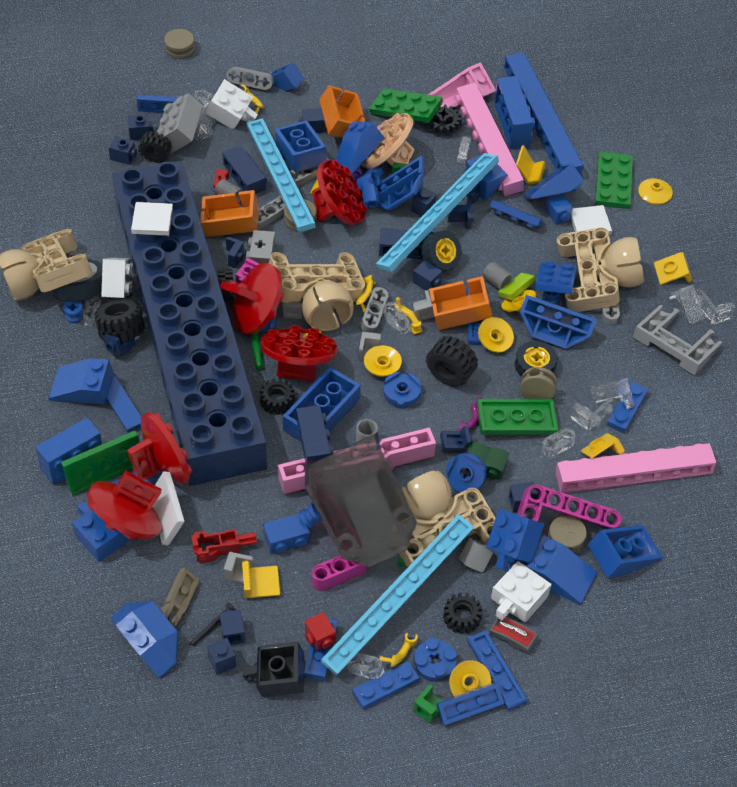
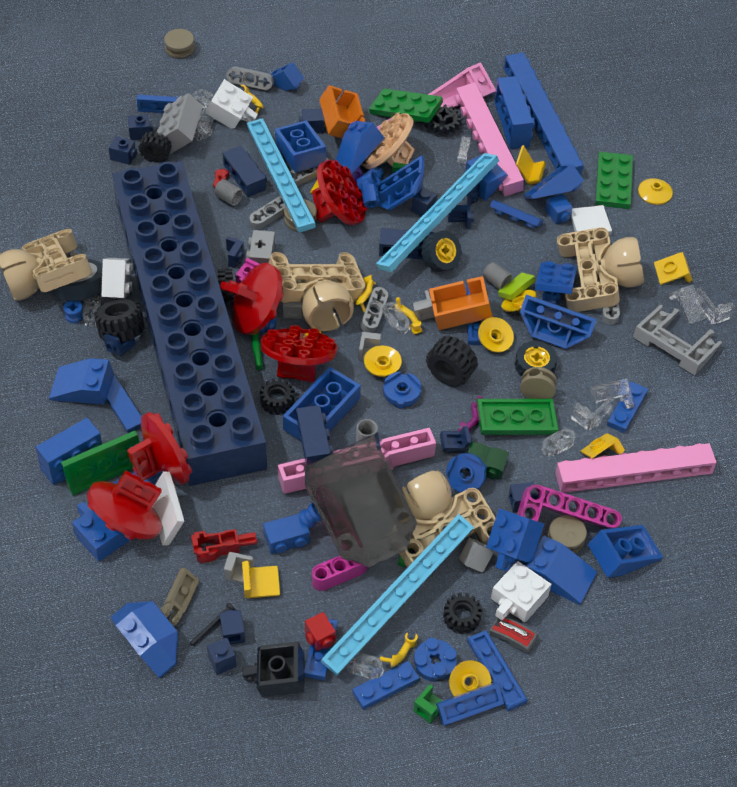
(152, 218): white tile -> none
(225, 216): orange piece -> none
(427, 276): dark blue brick -> none

